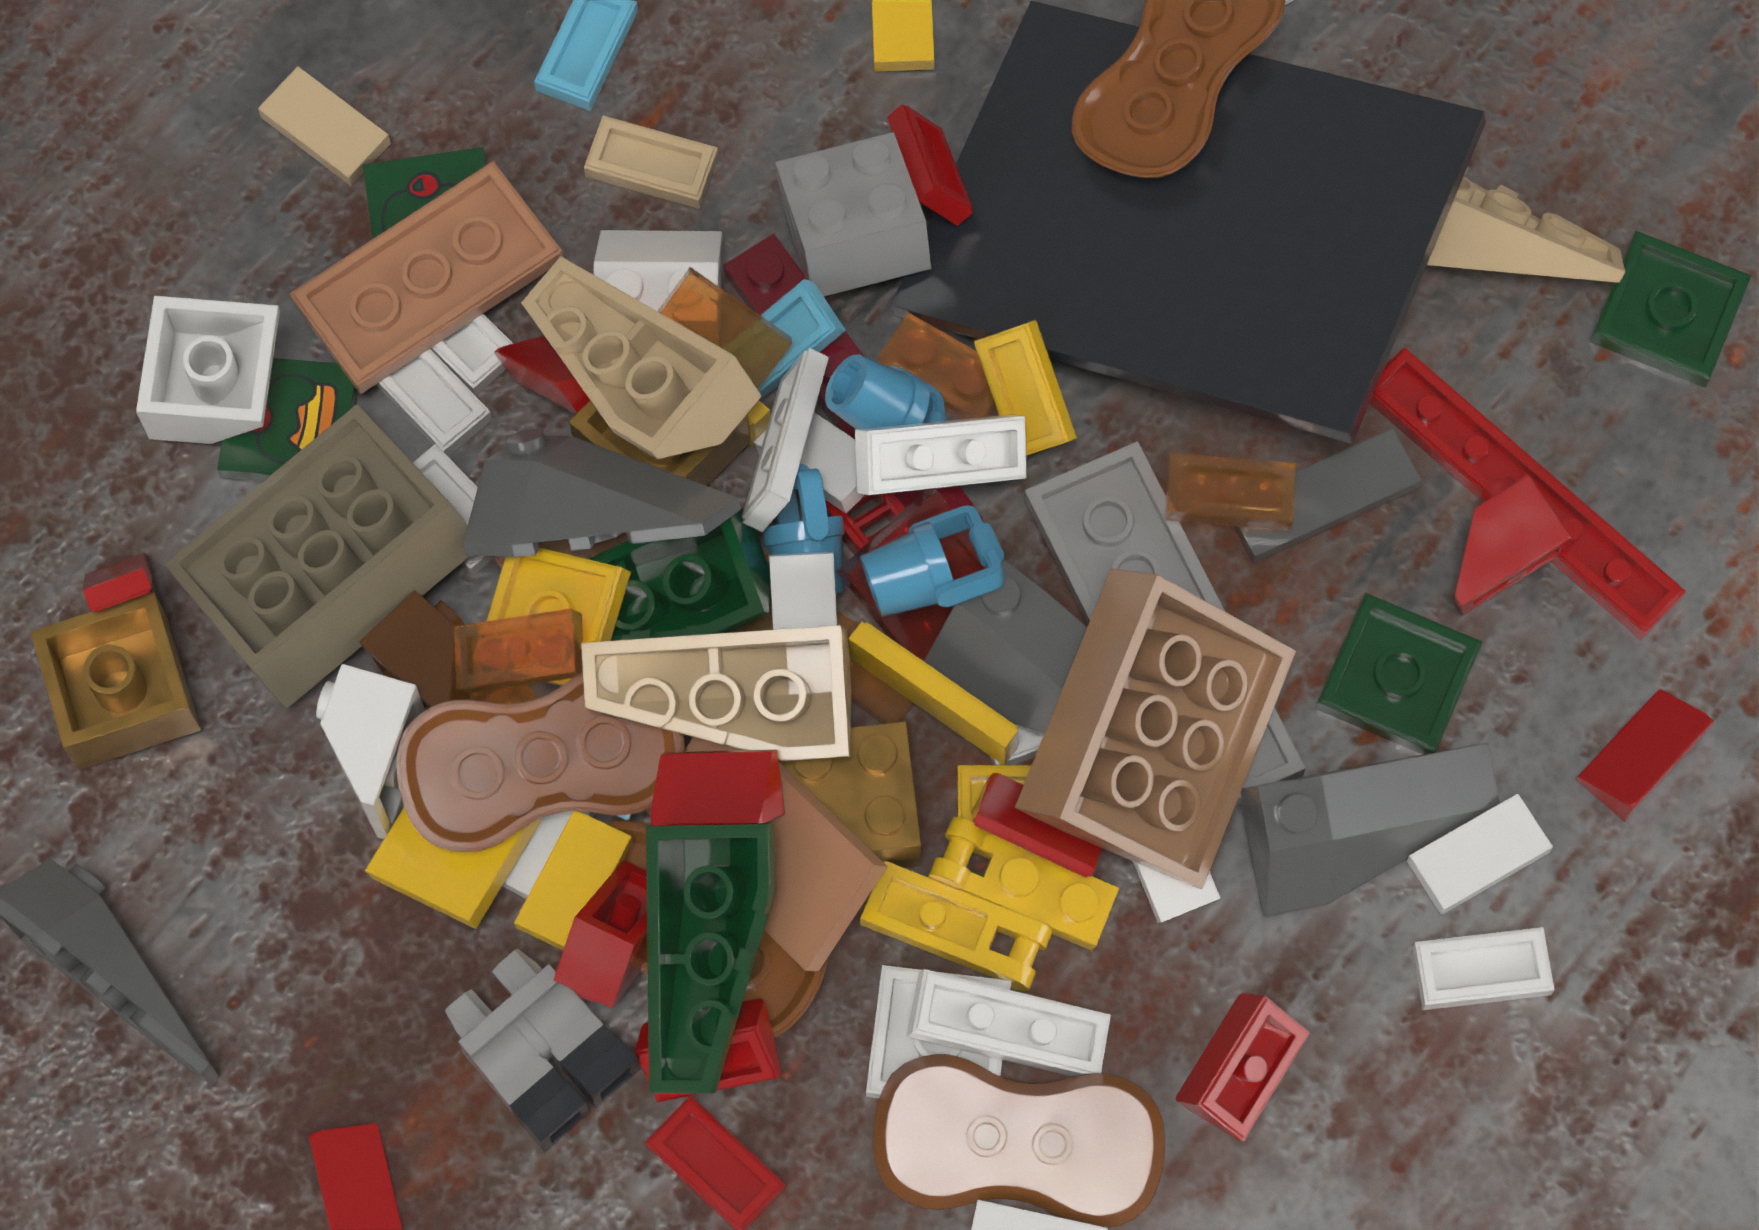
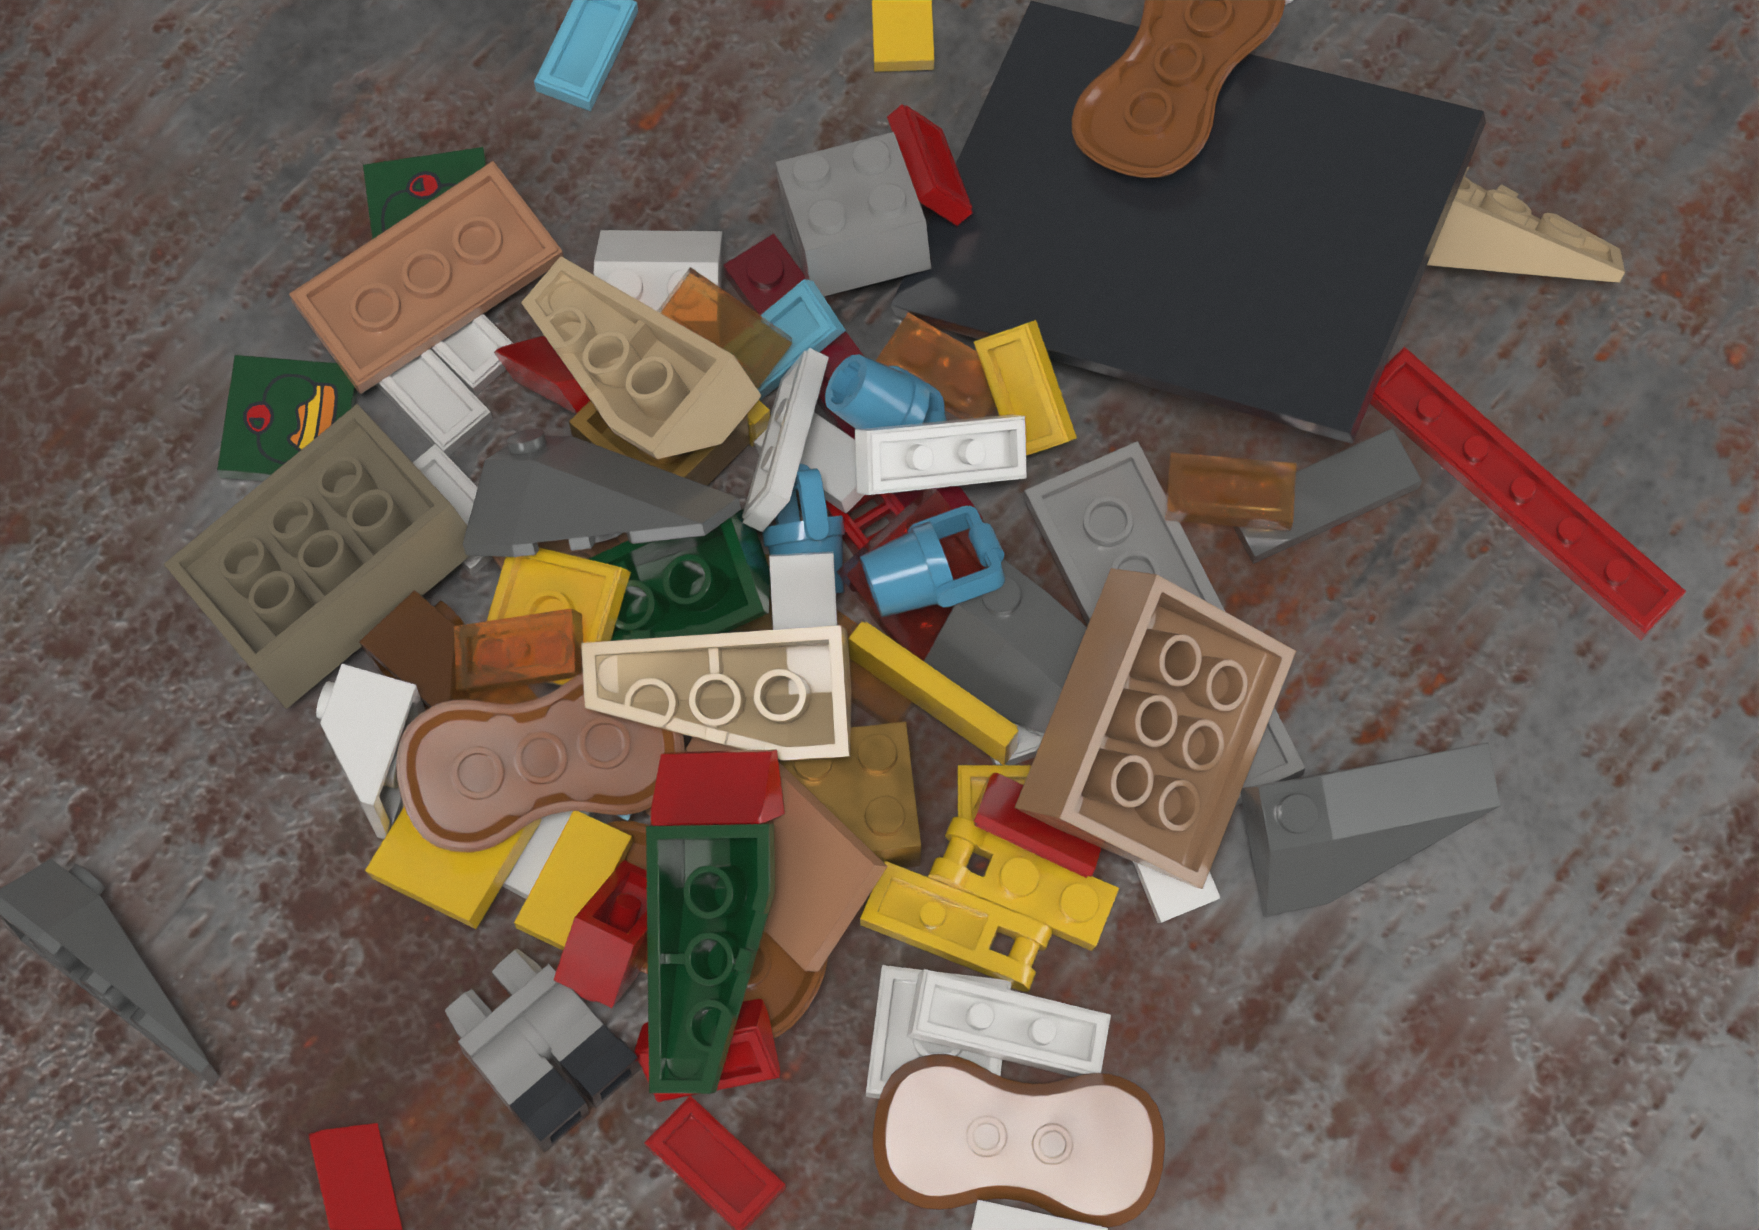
(115, 681): pearl gold brick -> none
(117, 582): red tile -> none
(206, 369): white slope -> none
(324, 125): tan tile -> none
(651, 162): tan tile -> none
(1242, 1065): red slope -> none
(1398, 675): dark green tile -> none
(1479, 854): white tile -> none
(1483, 968): white tile -> none
(1507, 541): red slope -> none
(1644, 752): red slope -> none
(1671, 309): dark green tile -> none

